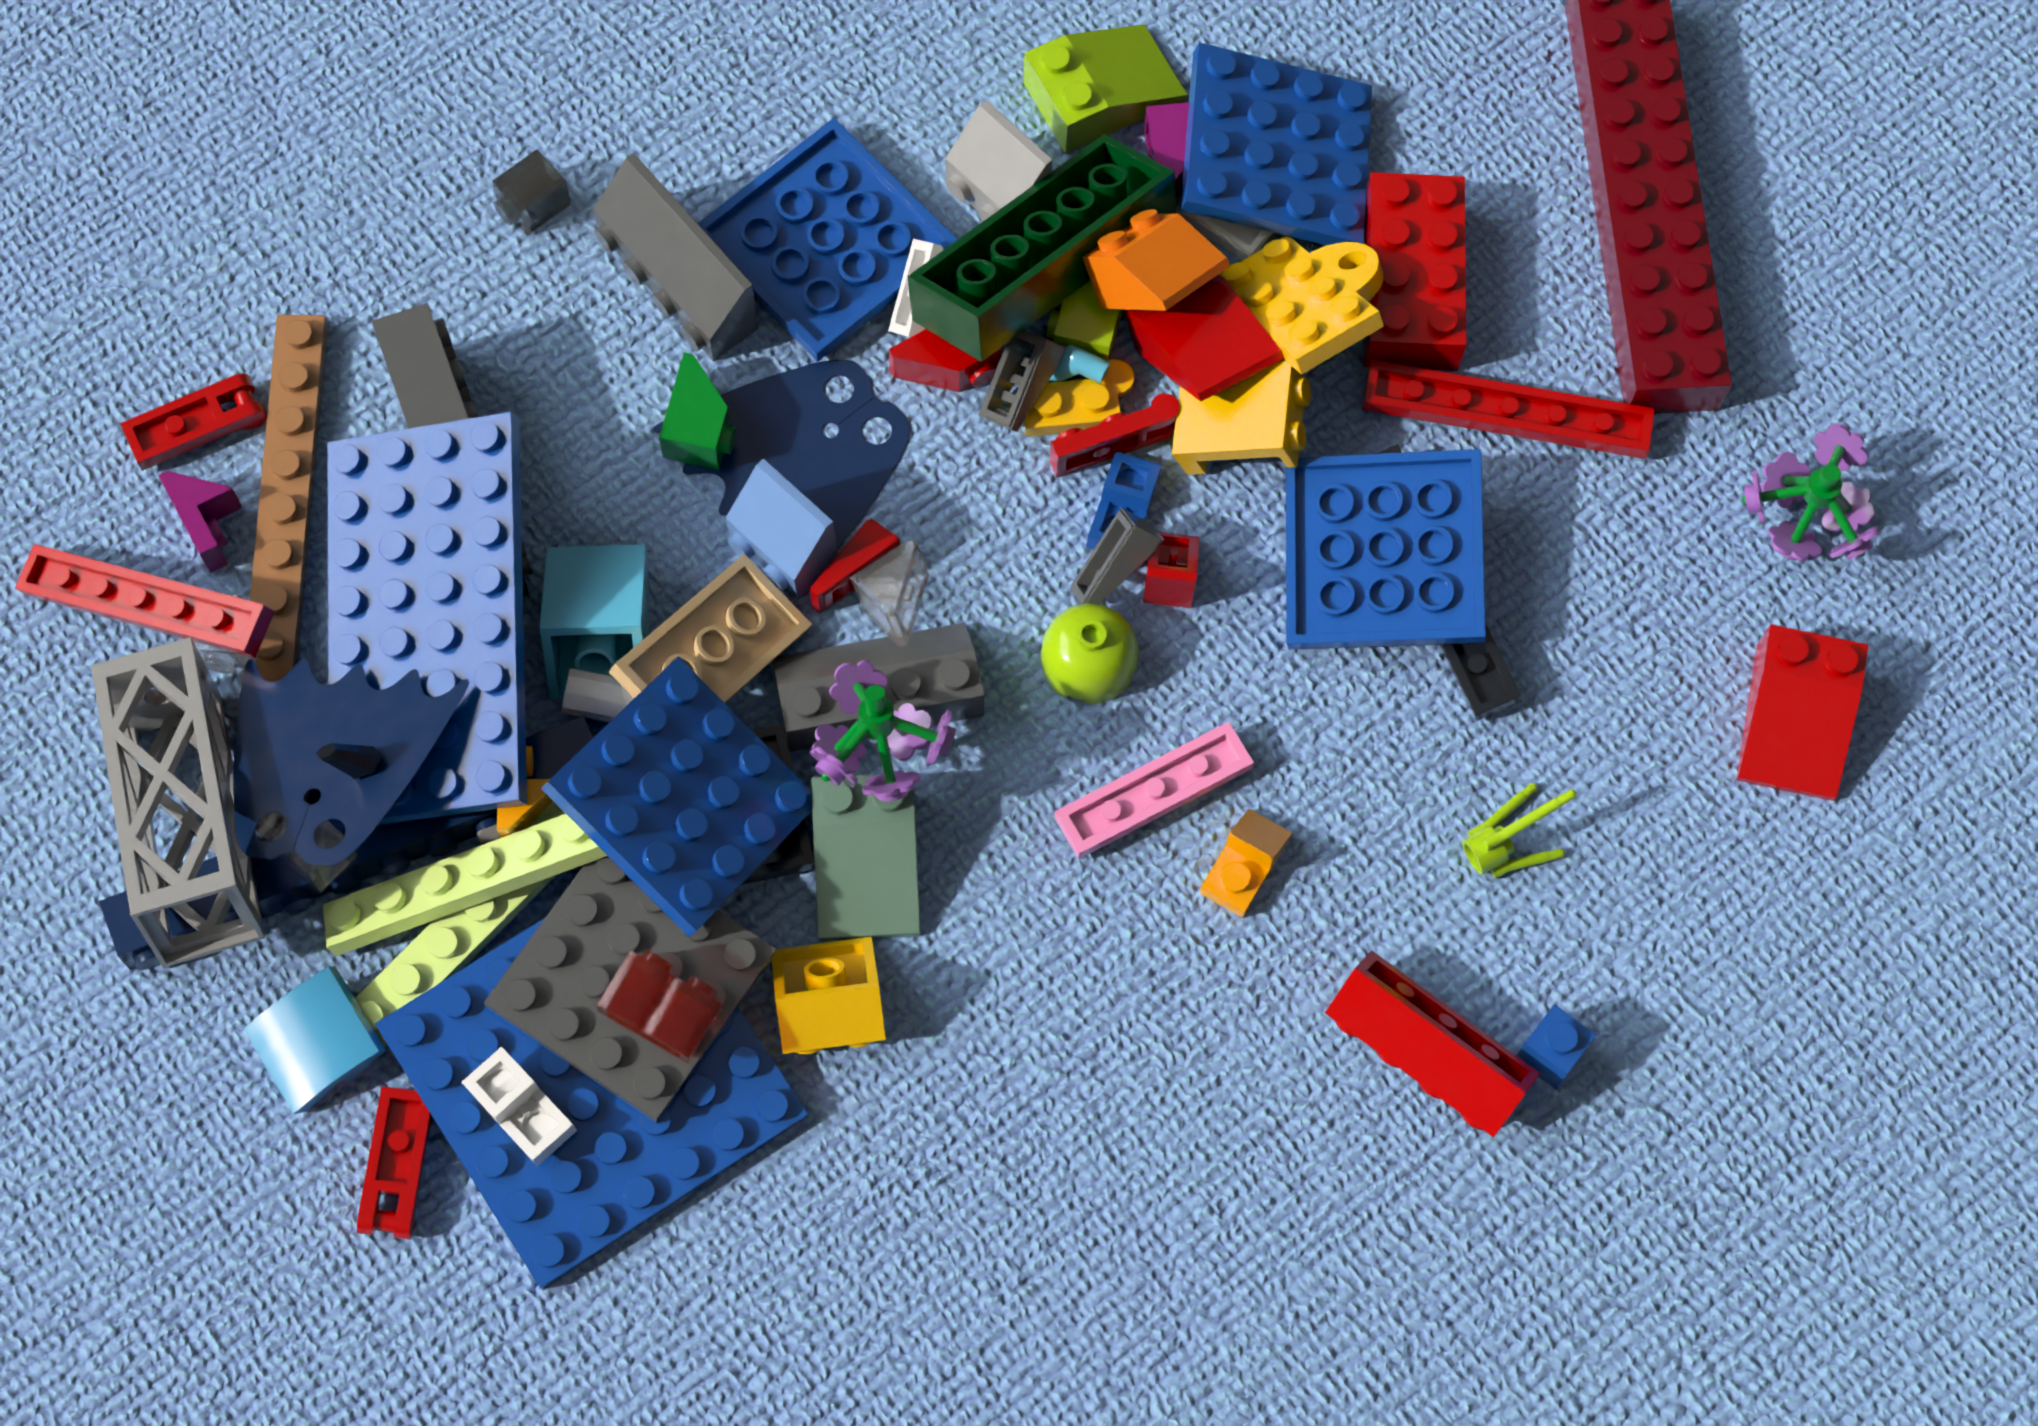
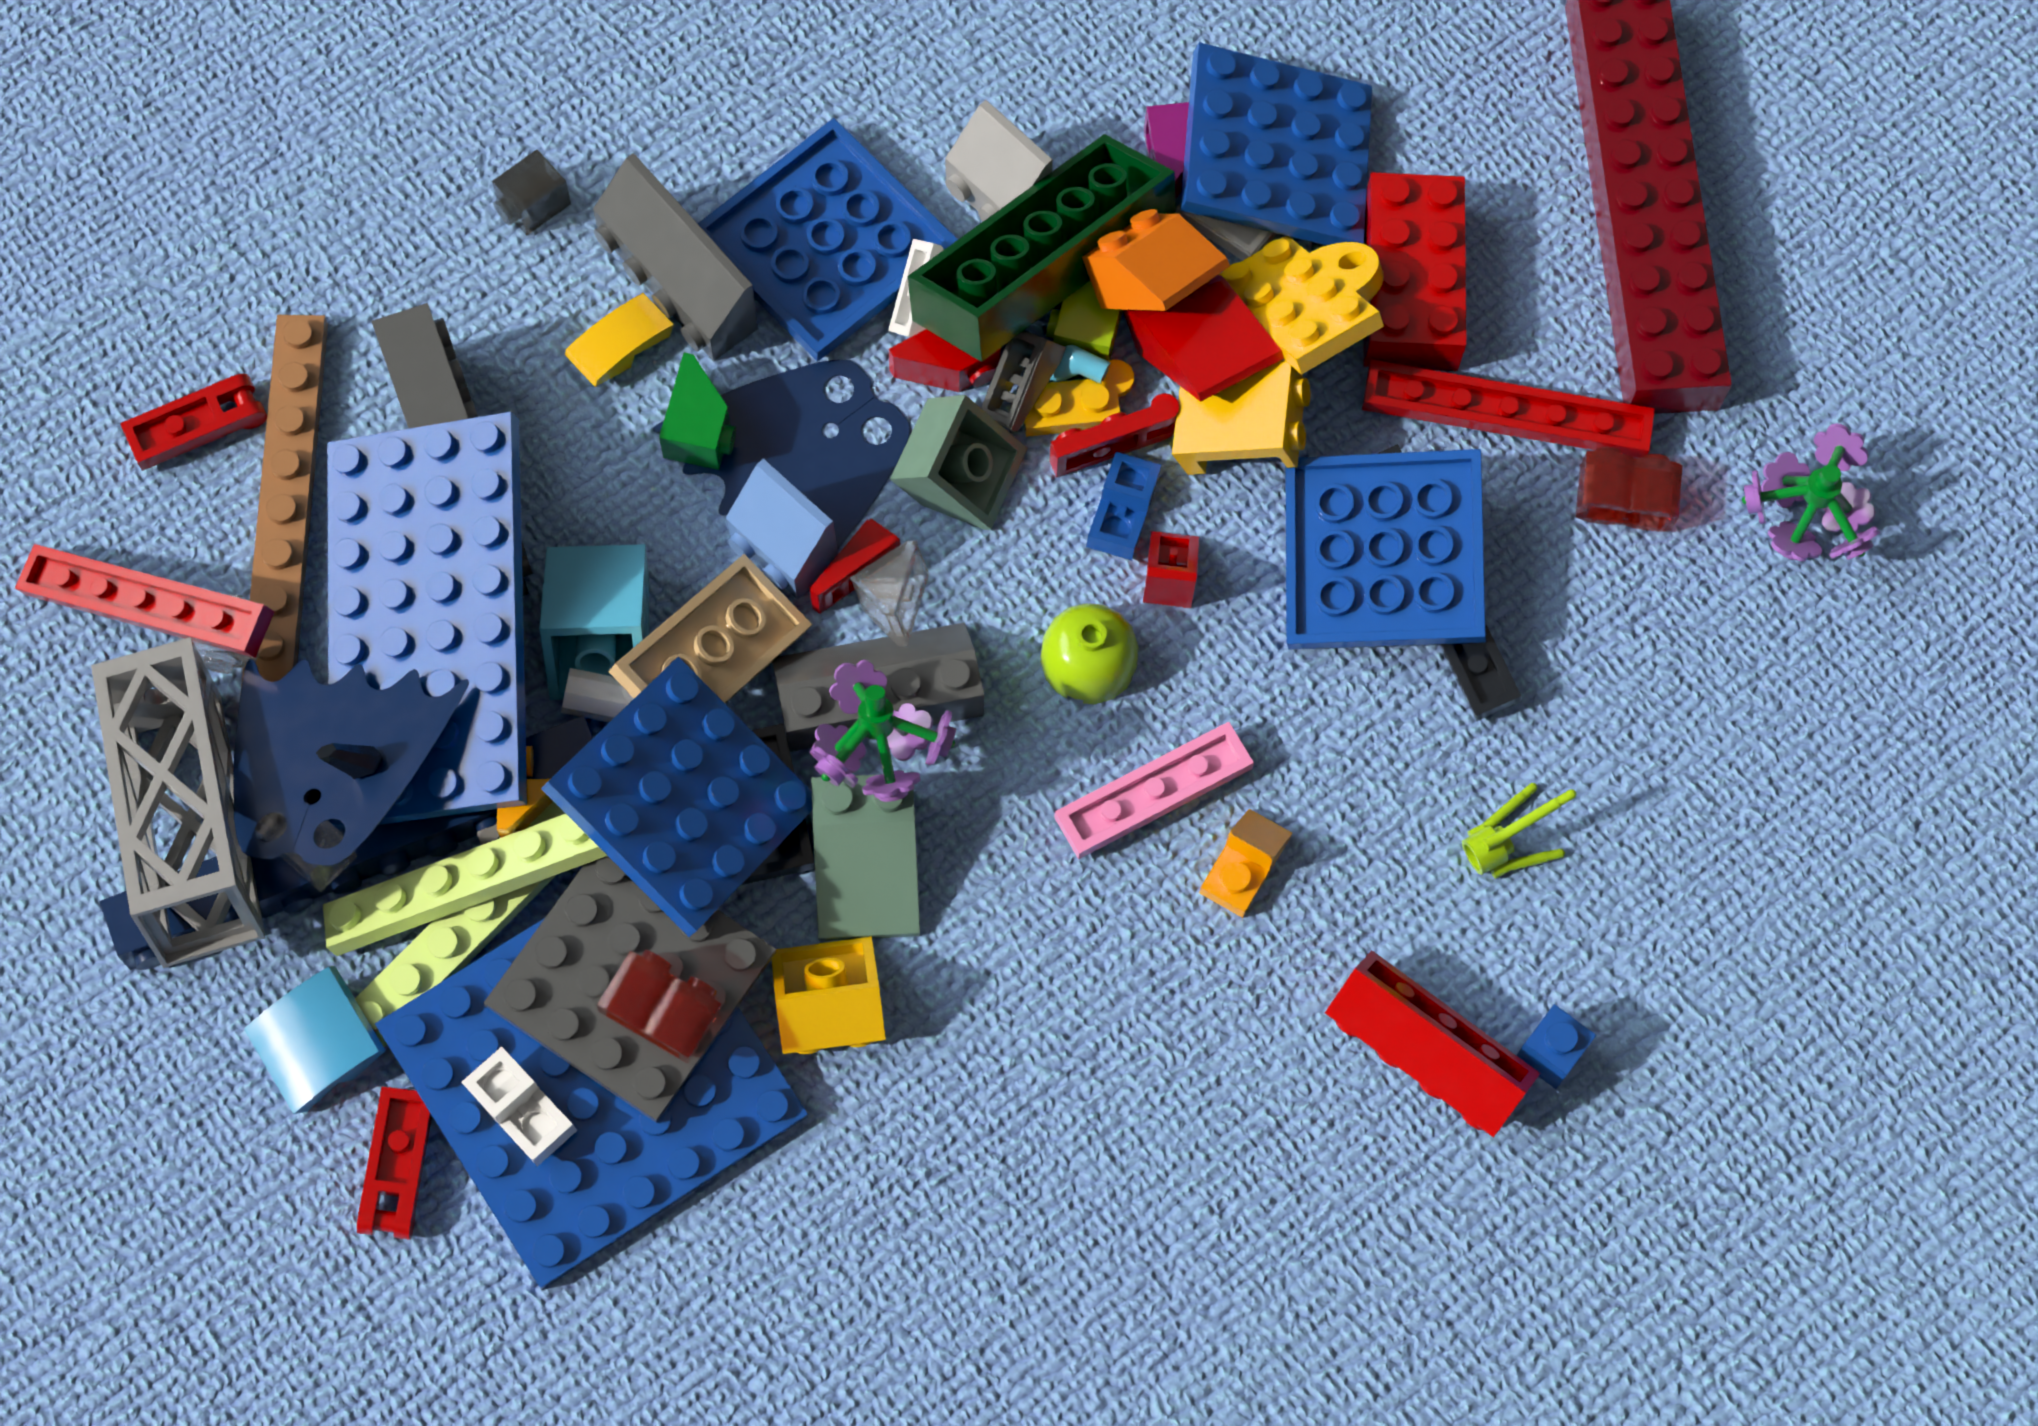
(199, 507): magenta slope -> none
(616, 338): none -> yellow slope
(959, 461): none -> sand green slope
(1098, 82): lime slope -> none
(1116, 556): dark grey slope -> none
(1629, 490): none -> clear red brick
(1801, 711): red slope -> none

